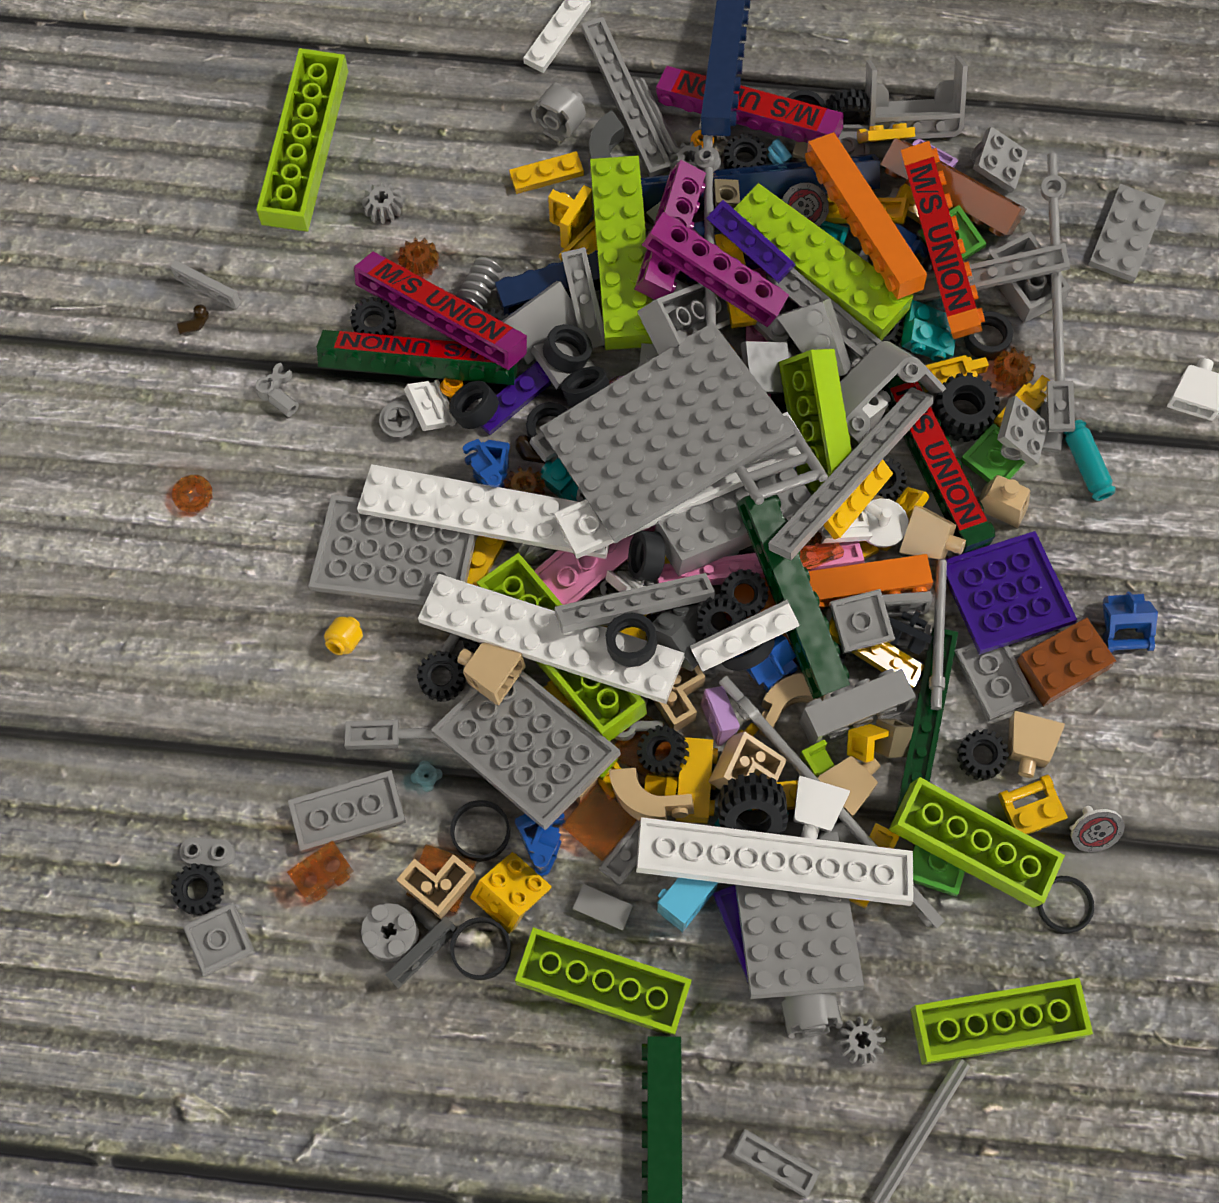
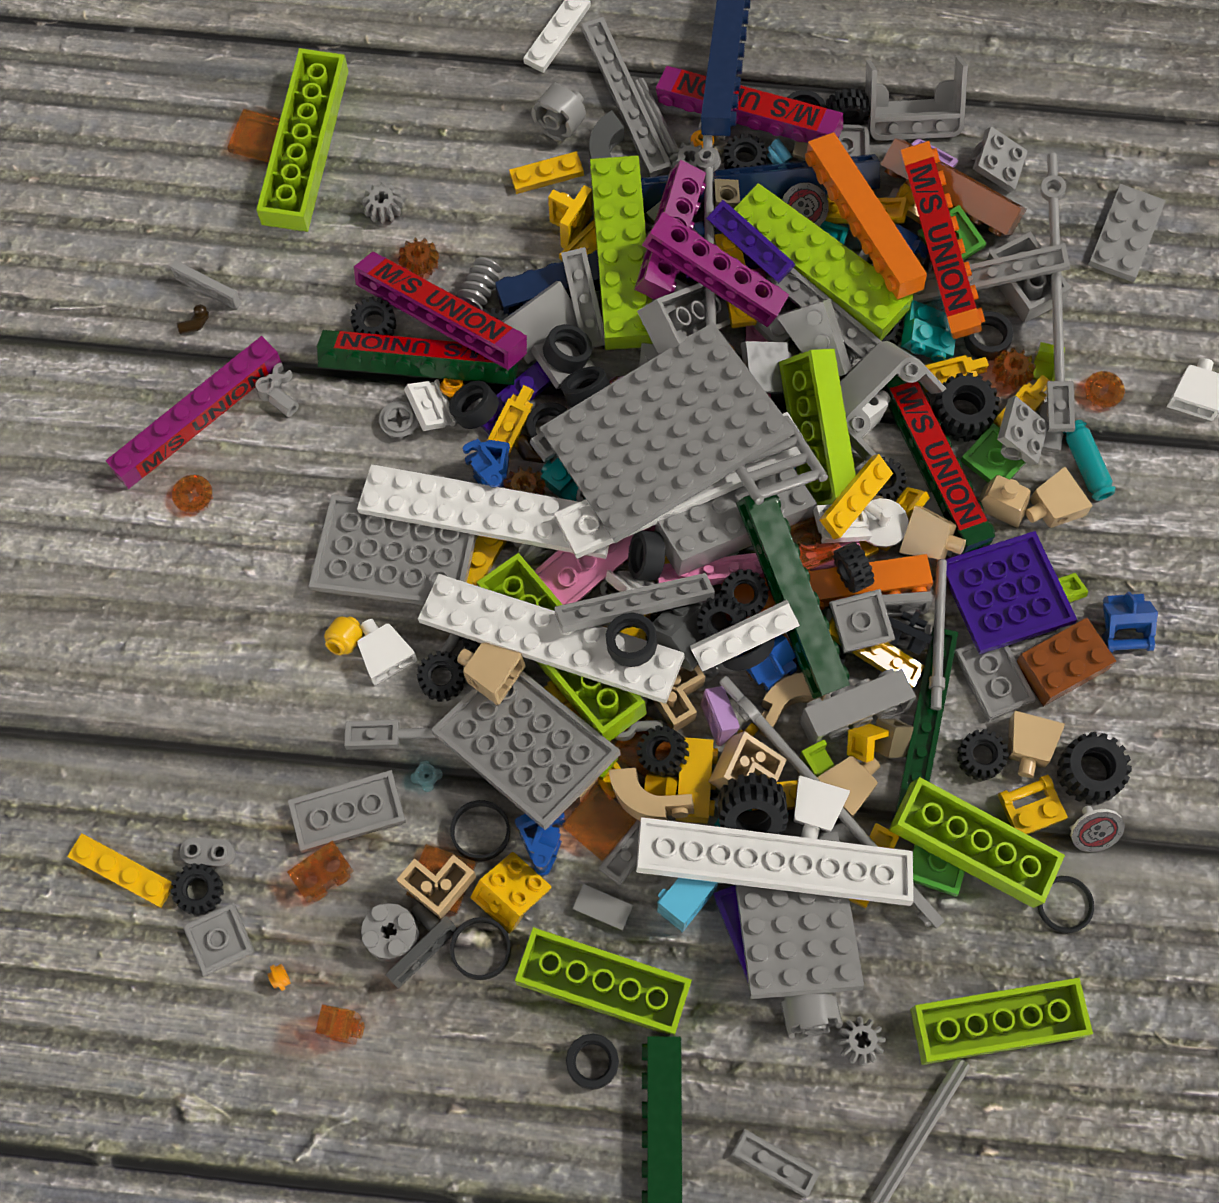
(121, 870): none -> yellow plate
(193, 413): none -> magenta brick
(254, 135): none -> clear orange tile
(278, 977): none -> light orange plate
(340, 1025): none -> clear orange brick
(384, 651): none -> white torso
(513, 417): none -> yellow hinge
(576, 1046): none -> black tyre
(850, 474): light grey plate -> none
(853, 567): none -> black tyre
(878, 133): yellow plate -> none
(1044, 361): none -> lime panel
(1058, 501): none -> tan torso
(1073, 587): none -> lime tile
(1099, 380): none -> clear orange gear
(1104, 750): none -> black tyre

